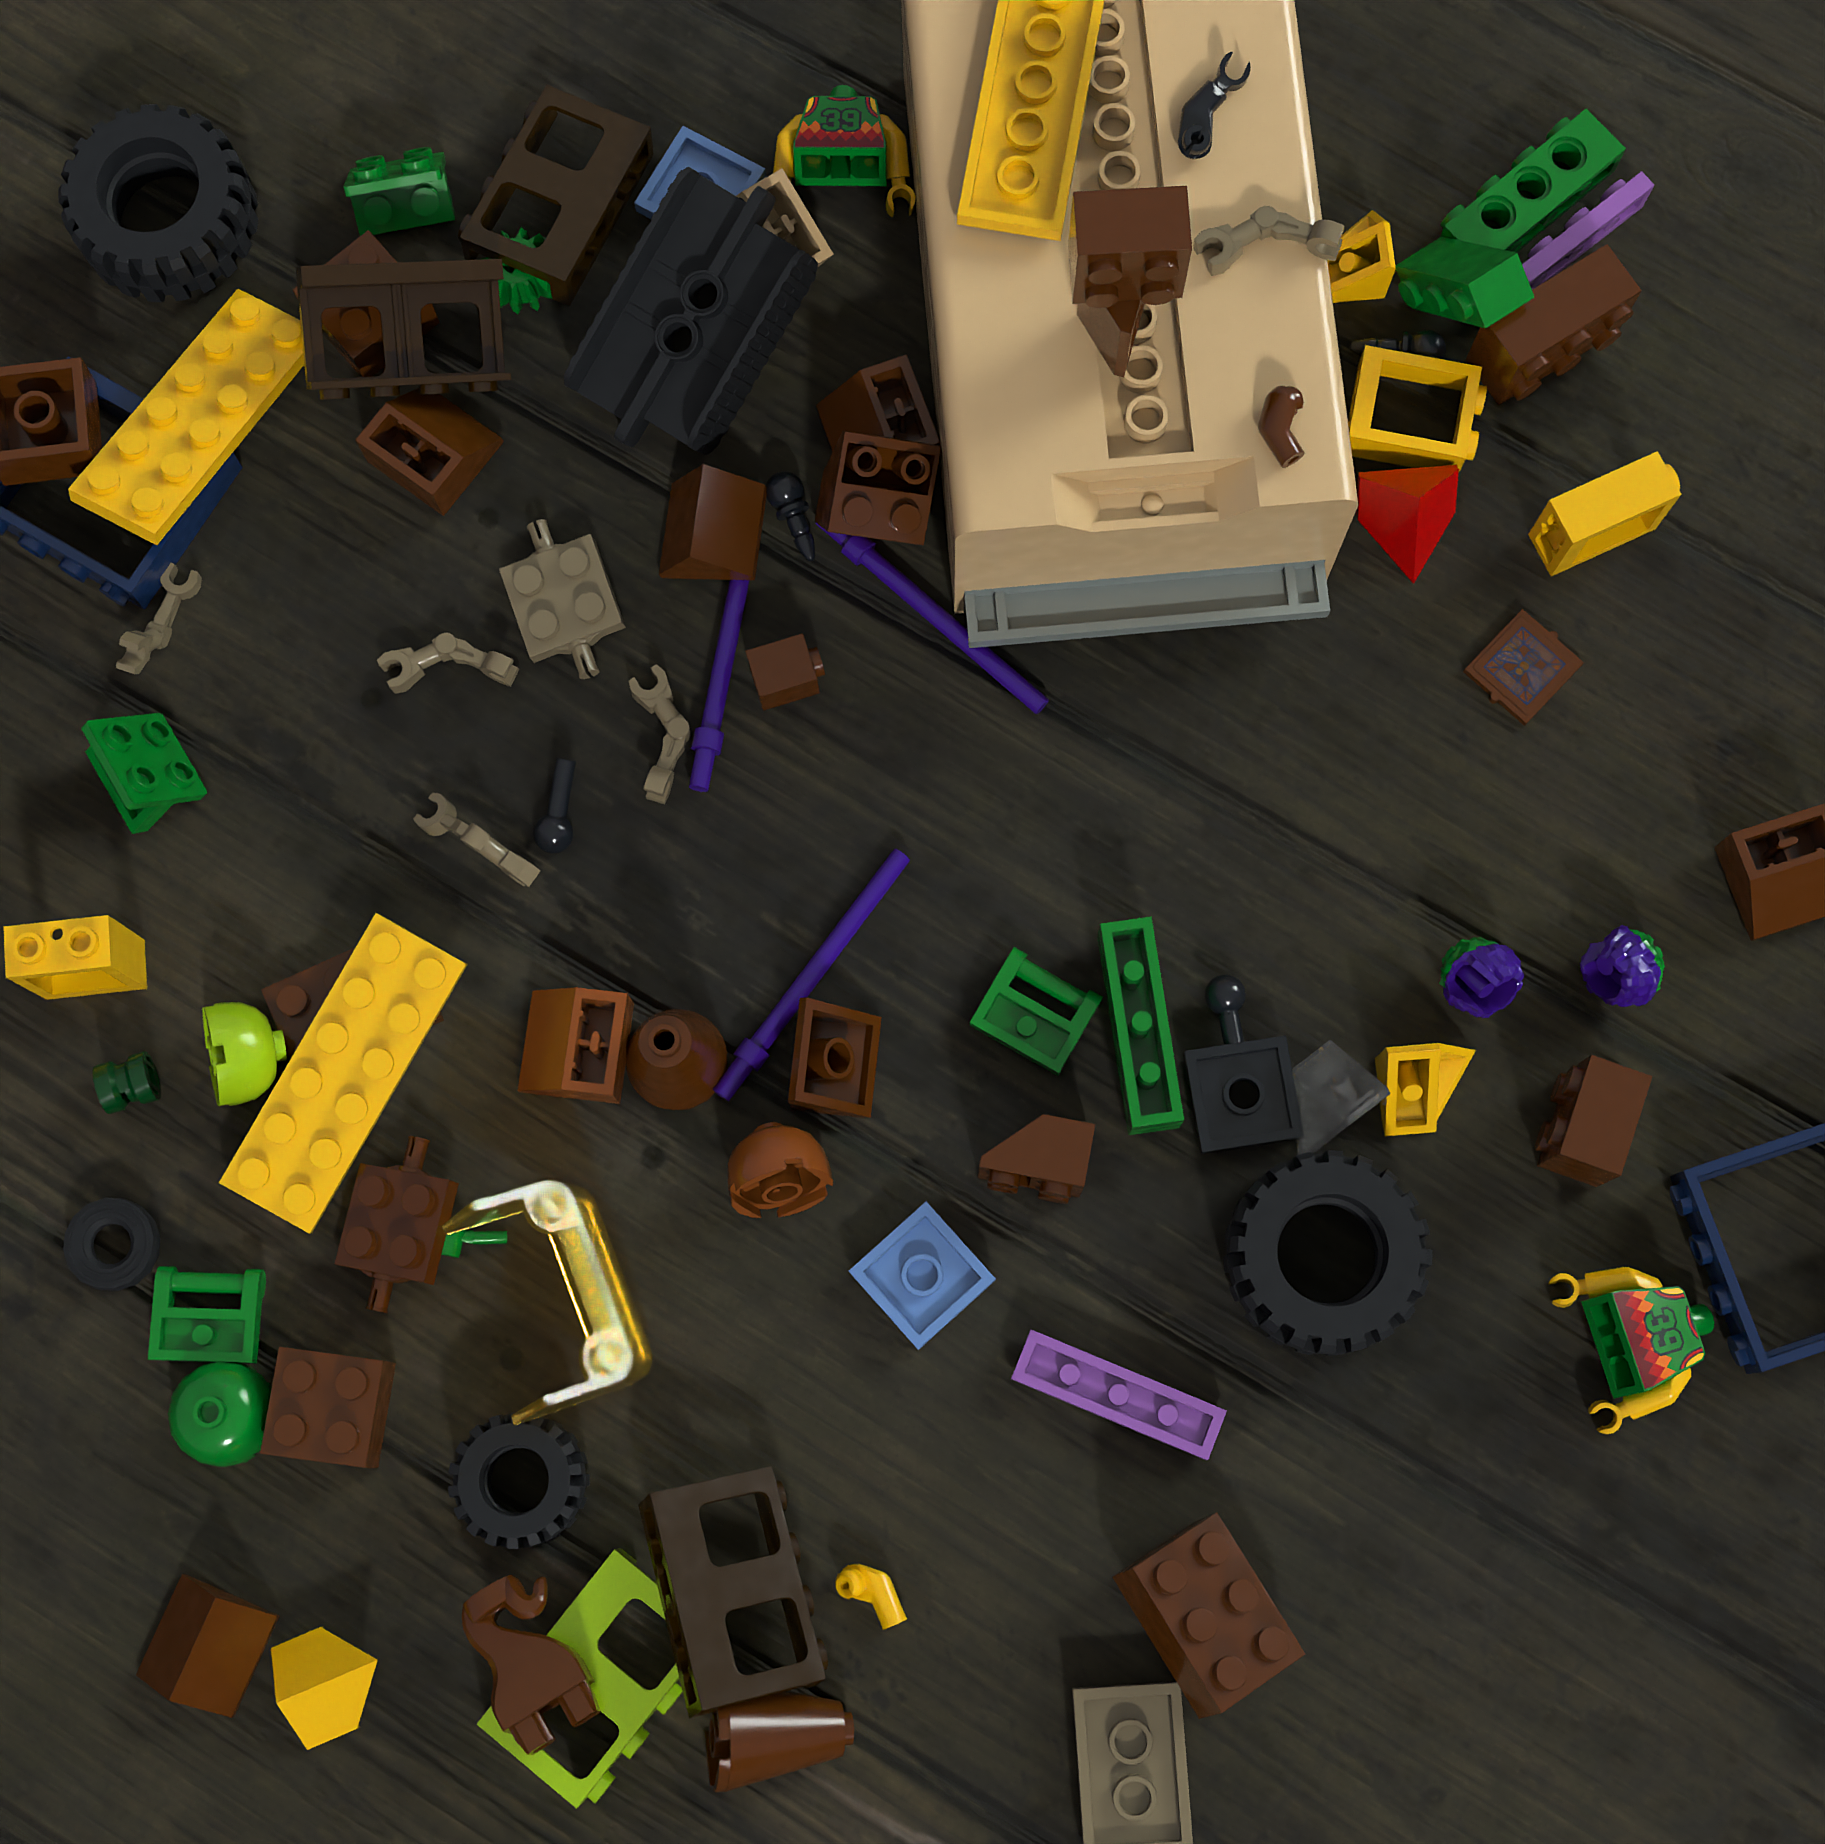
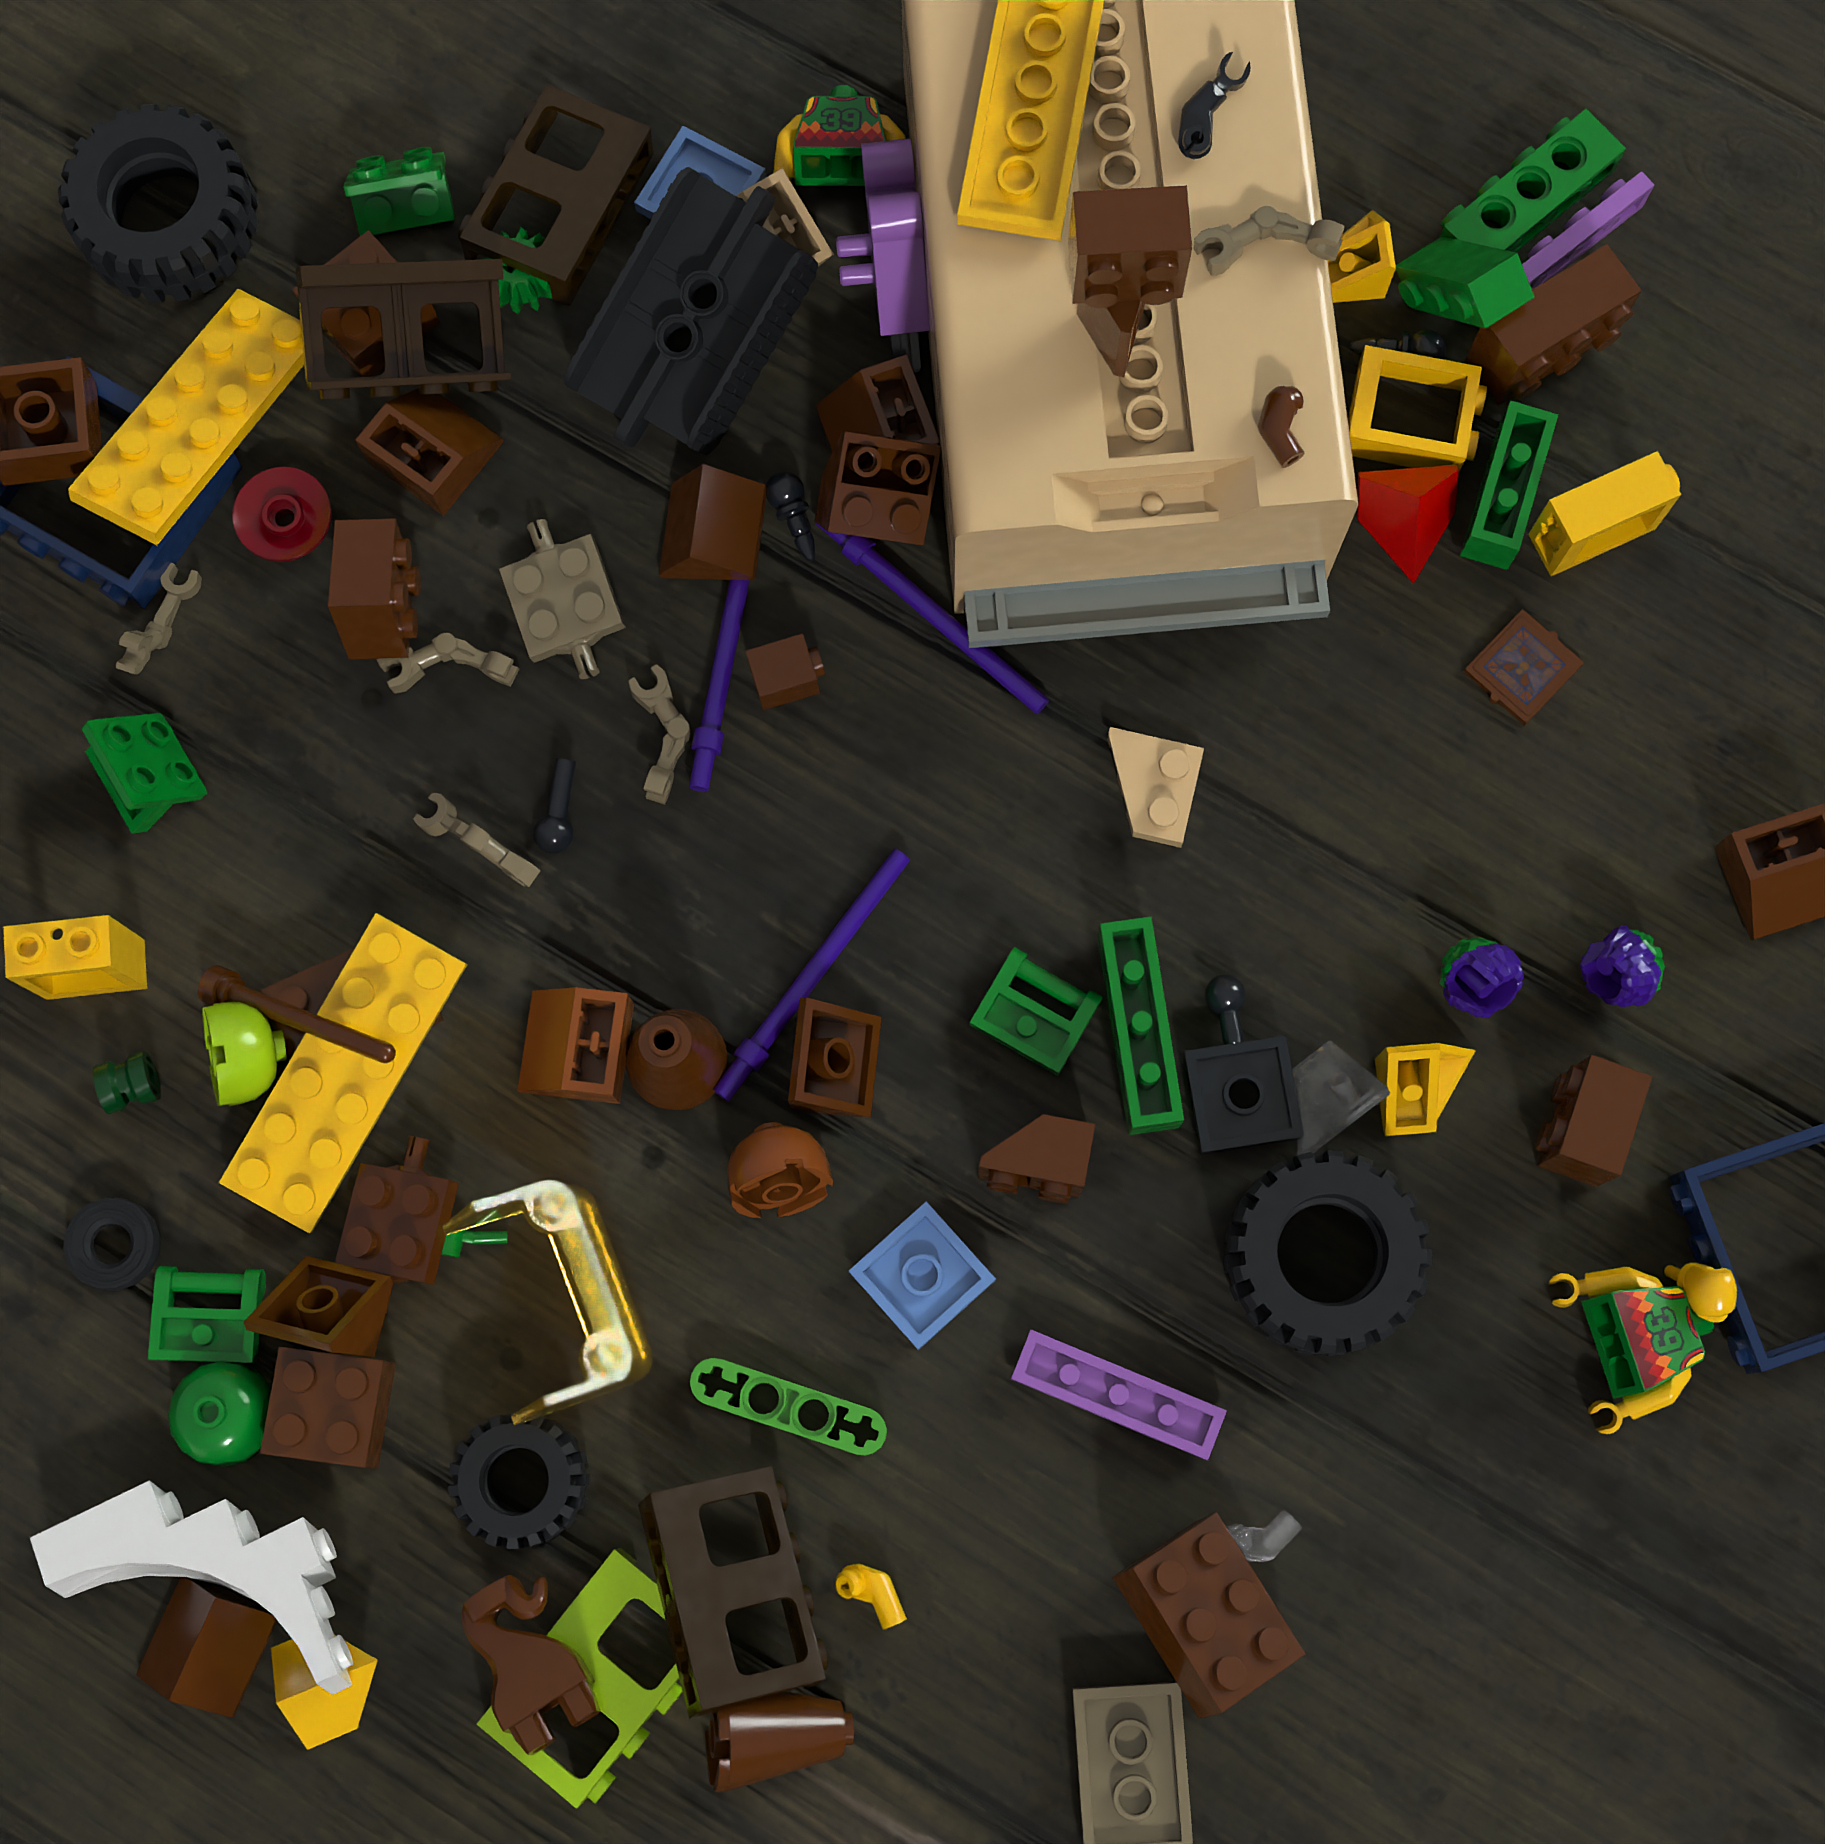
(148, 1536): none -> white arch
(225, 985): none -> reddish brown piece
(269, 498): none -> dark red dish
(326, 1308): none -> reddish brown slope
(373, 589): none -> reddish brown brick
(787, 1411): none -> bright green beam
(894, 247): none -> medium lavender piece
(1156, 783): none -> tan wing
(1264, 1544): none -> clear arm
(1509, 485): none -> green brick
(1708, 1290): none -> yellow piece

